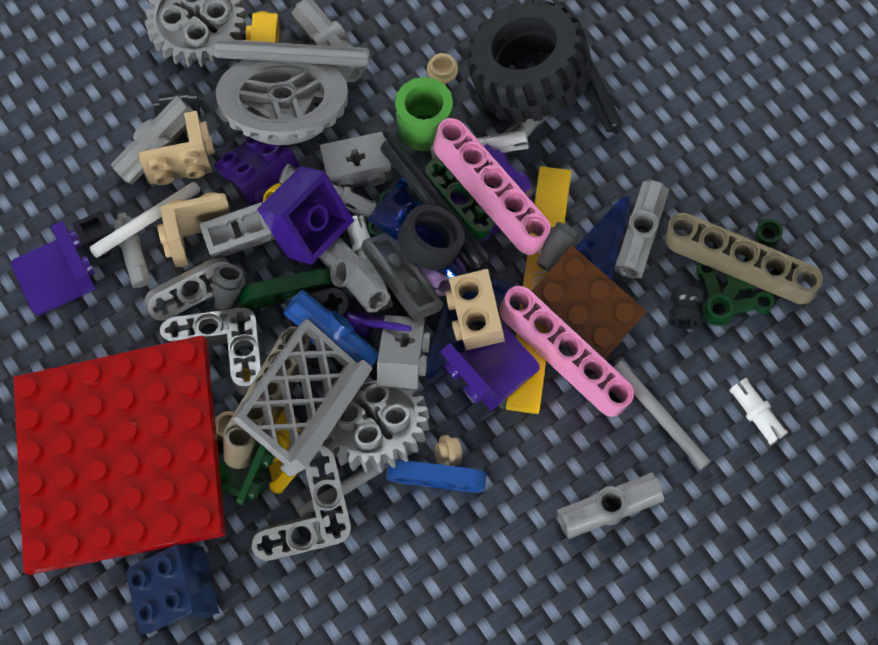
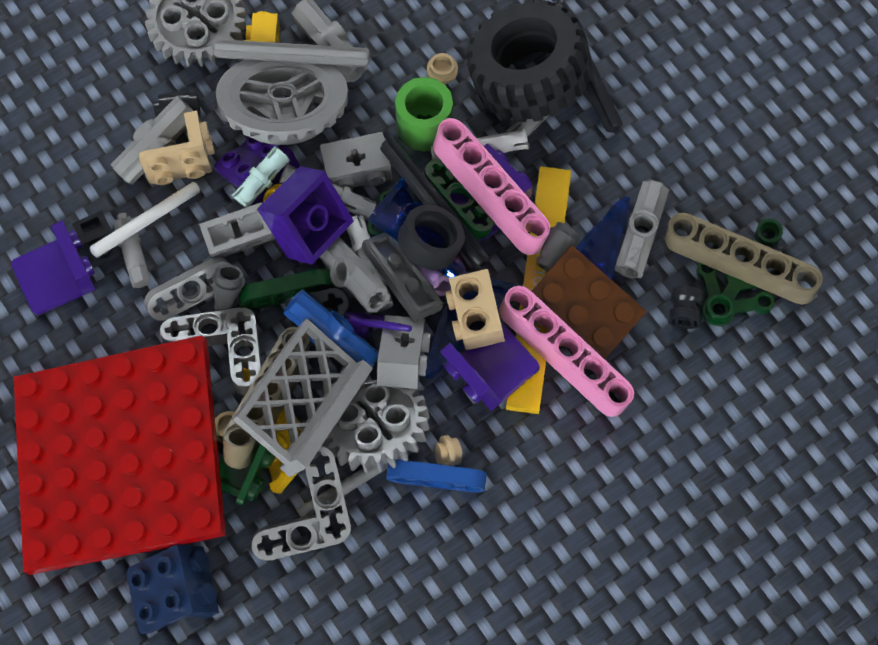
(183, 219): tan bracket -> none
(260, 177): none -> light aqua pin
(630, 497): light grey piece -> none
(663, 417): light grey bar -> none
(758, 411): white pin -> none

